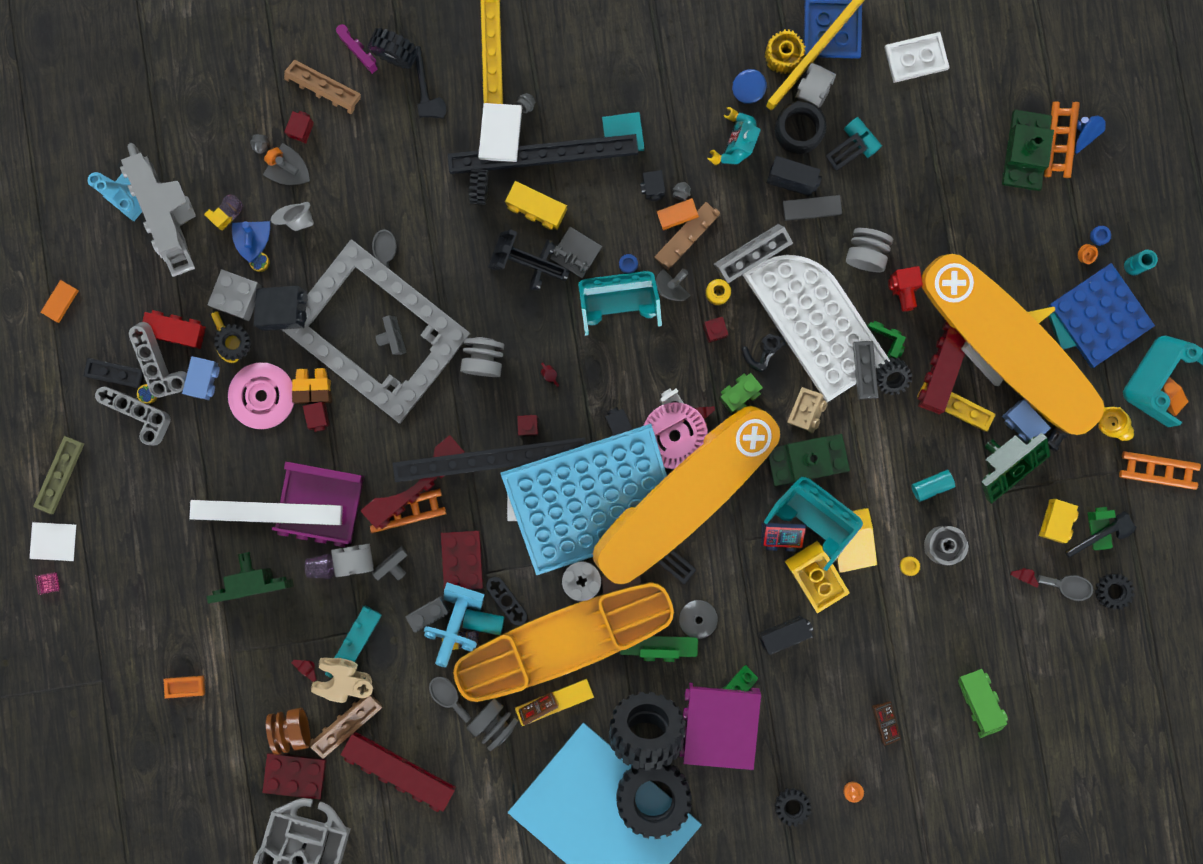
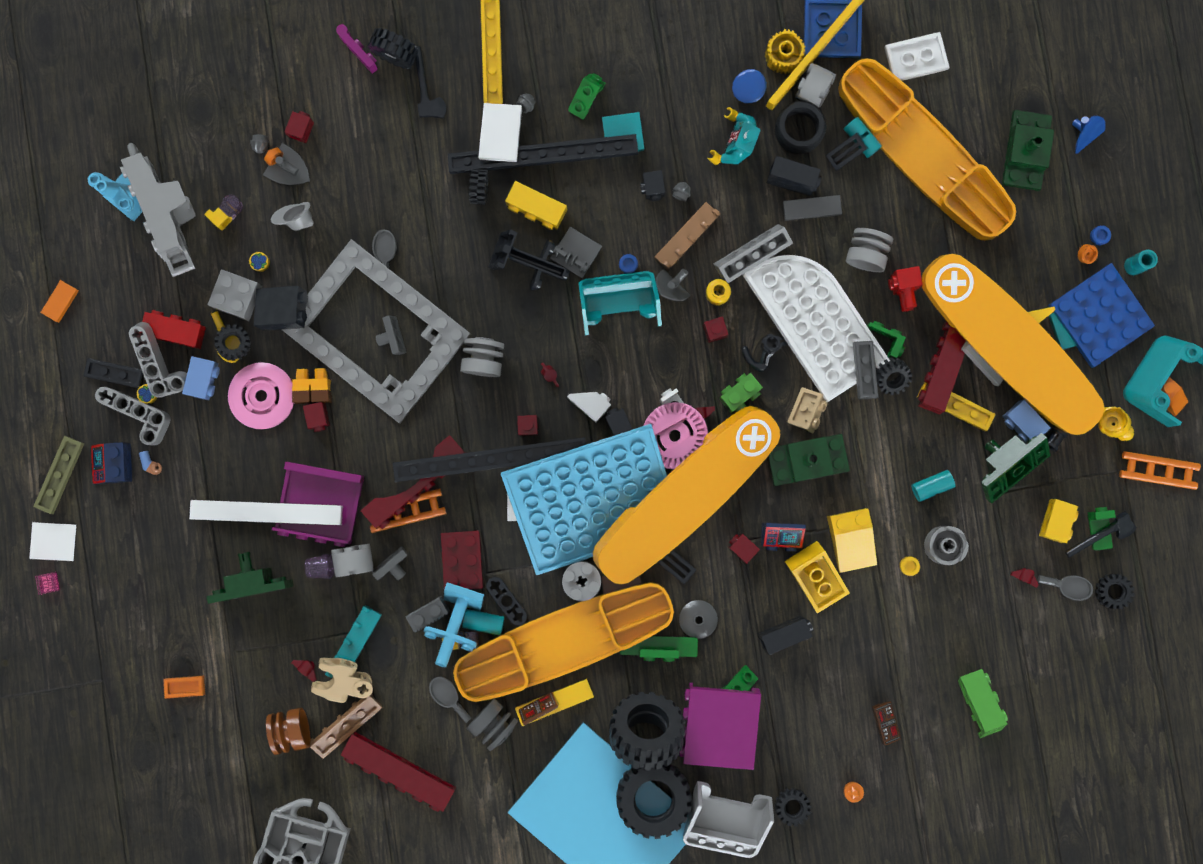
(111, 463): none -> dark blue slope
(149, 465): none -> arm
(250, 238): blue shield -> none
(294, 776): dark red plate -> none
(322, 85): medium nougat hinge -> none
(585, 95): none -> green bracket
(591, 403): none -> white slope
(677, 214): orange tile -> none
(727, 824): none -> light grey windscreen
(743, 547): none -> dark red brick
(820, 513): teal windscreen -> none
(926, 150): none -> light orange piece
(1073, 112): orange bar -> none

